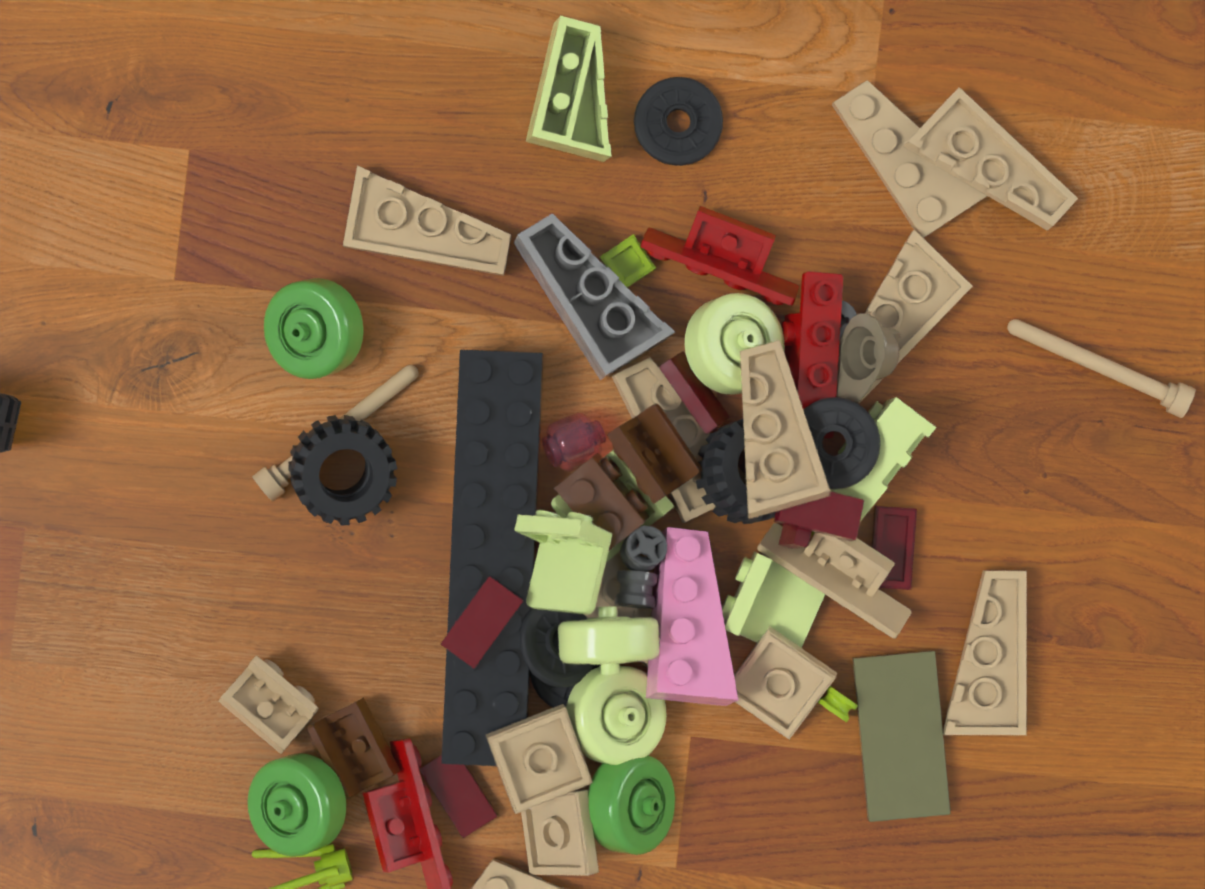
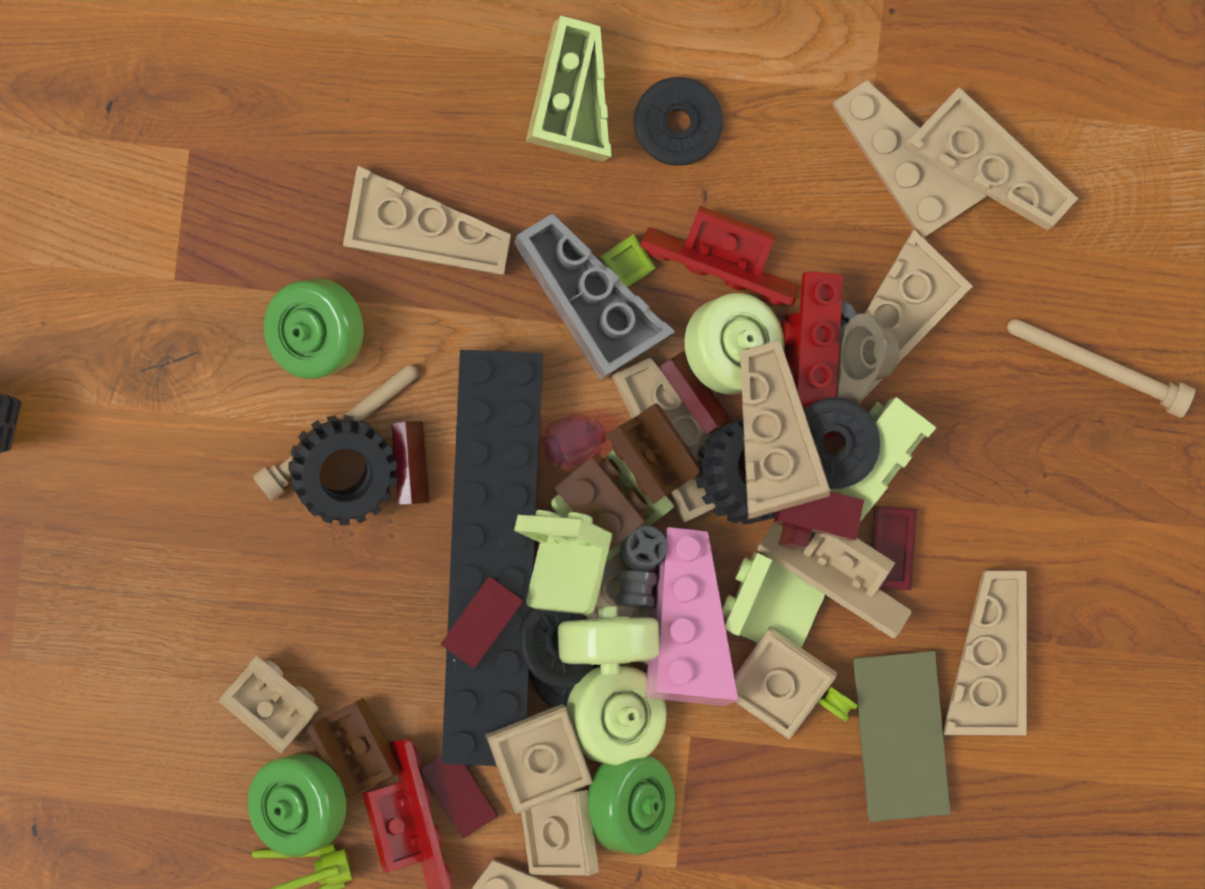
(410, 462): none -> dark red tile

